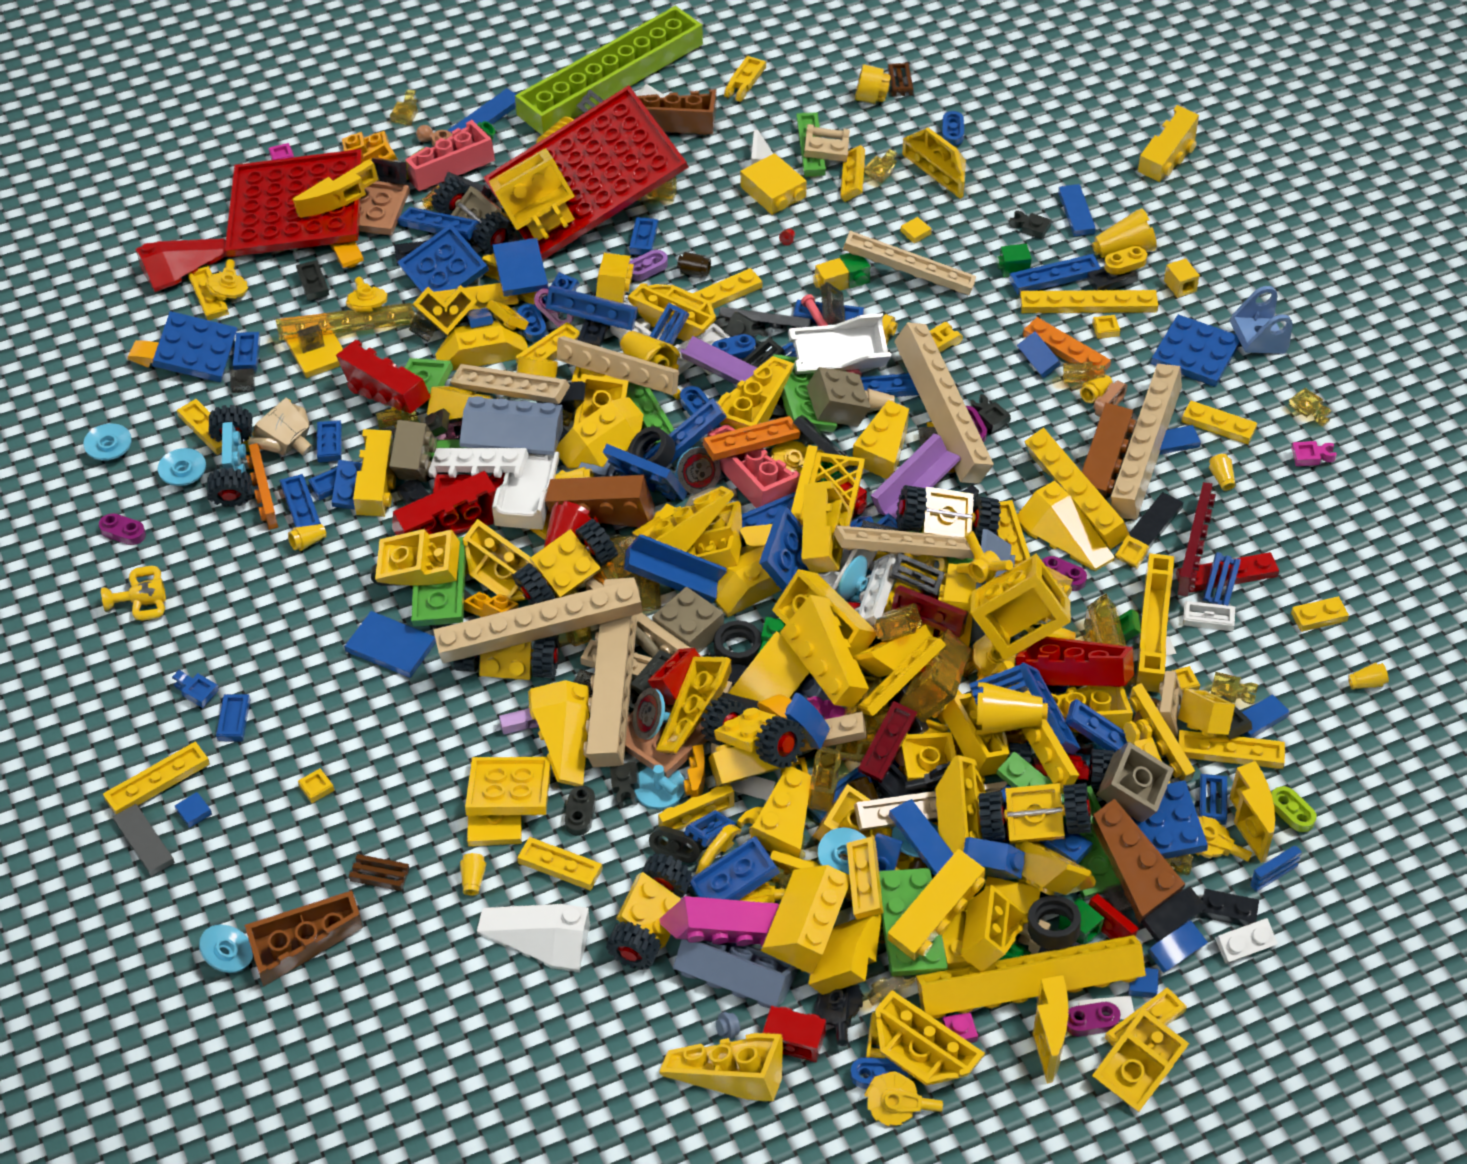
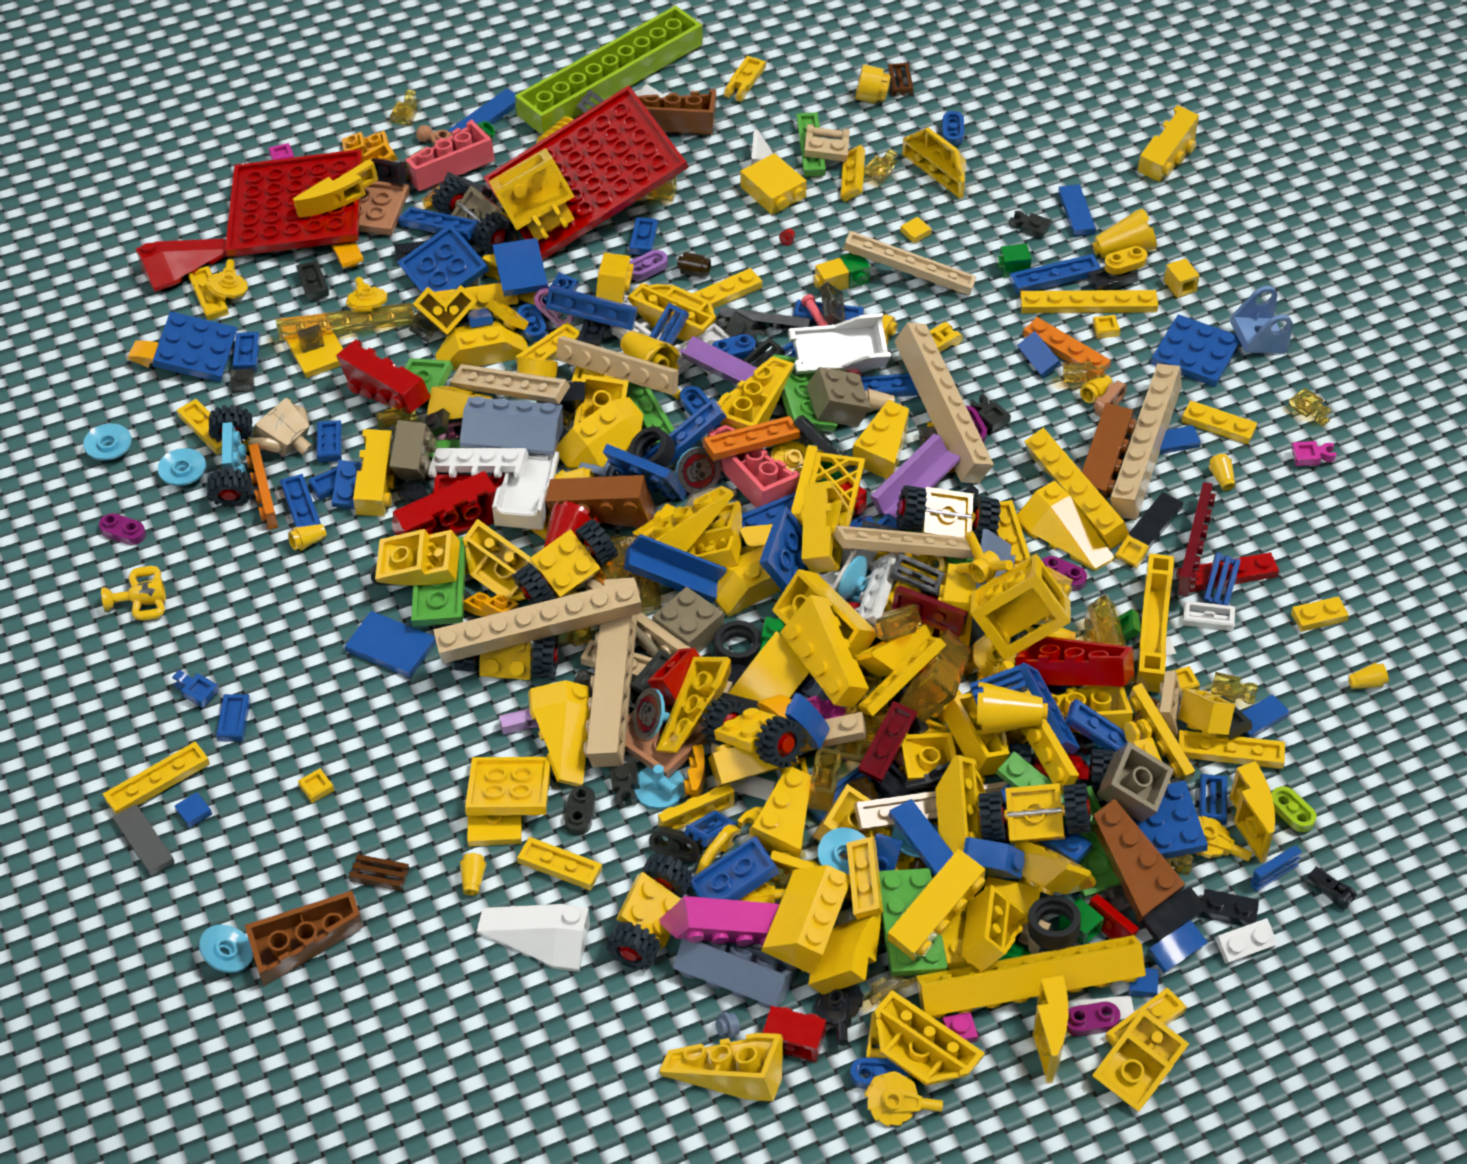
(1328, 886): none -> black bar

